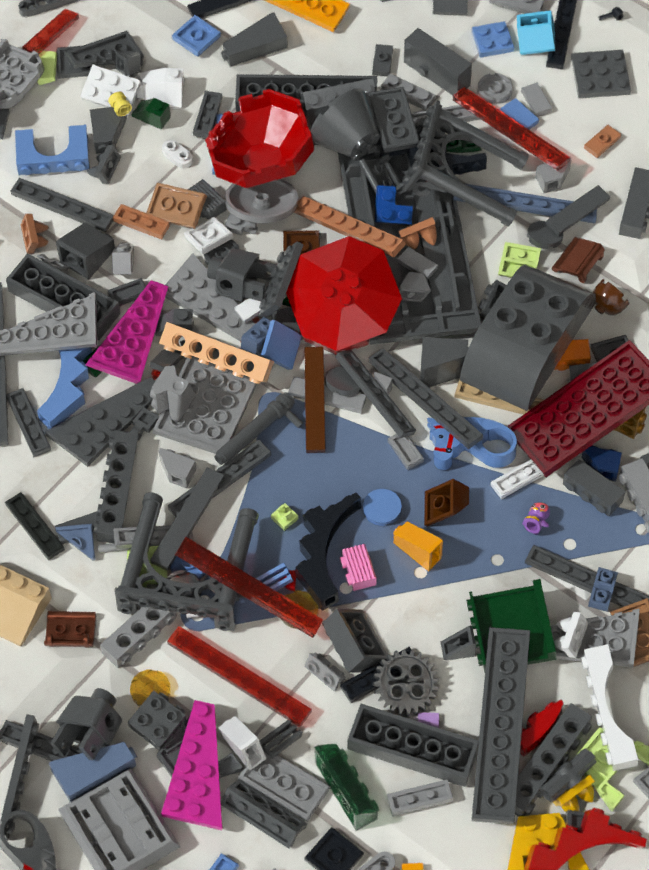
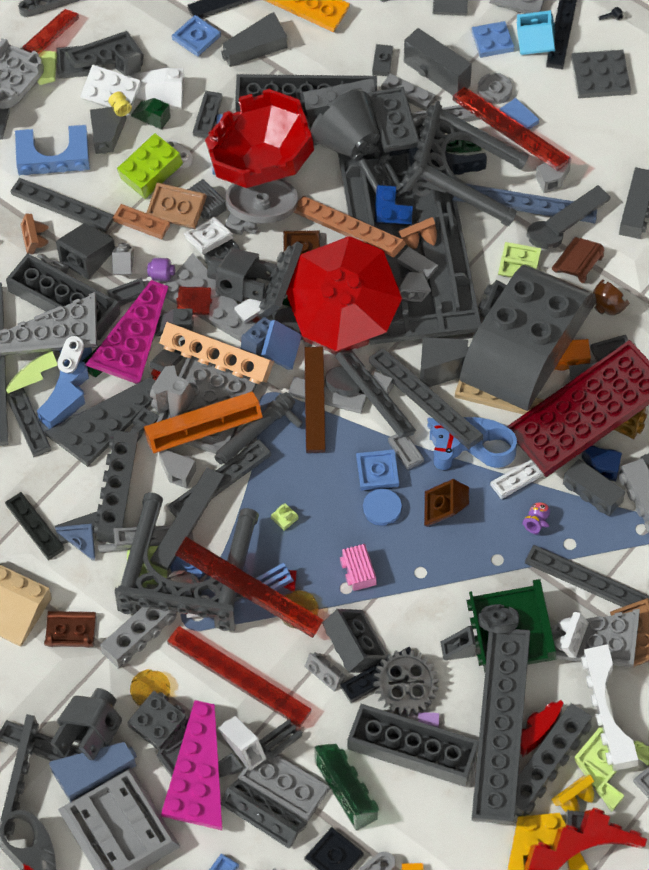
(31, 372): none -> yellowish green slope
(70, 354): none -> white plate
(107, 164): dark grey tile -> none
(150, 165): none -> lime brick
(160, 269): none -> medium lavender head
(195, 298): none -> clear red piece
(203, 422): none -> orange brick
(314, 546): black arch -> none
(377, 470): none -> medium blue plate
(419, 544): light orange slope -> none
(419, 797): light grey plate -> none
(498, 619): none -> dark grey tile
(536, 99): light grey tile -> none
(568, 775): dark grey piece -> none
(602, 141): nougat plate -> none
(603, 589): sand blue slope -> none

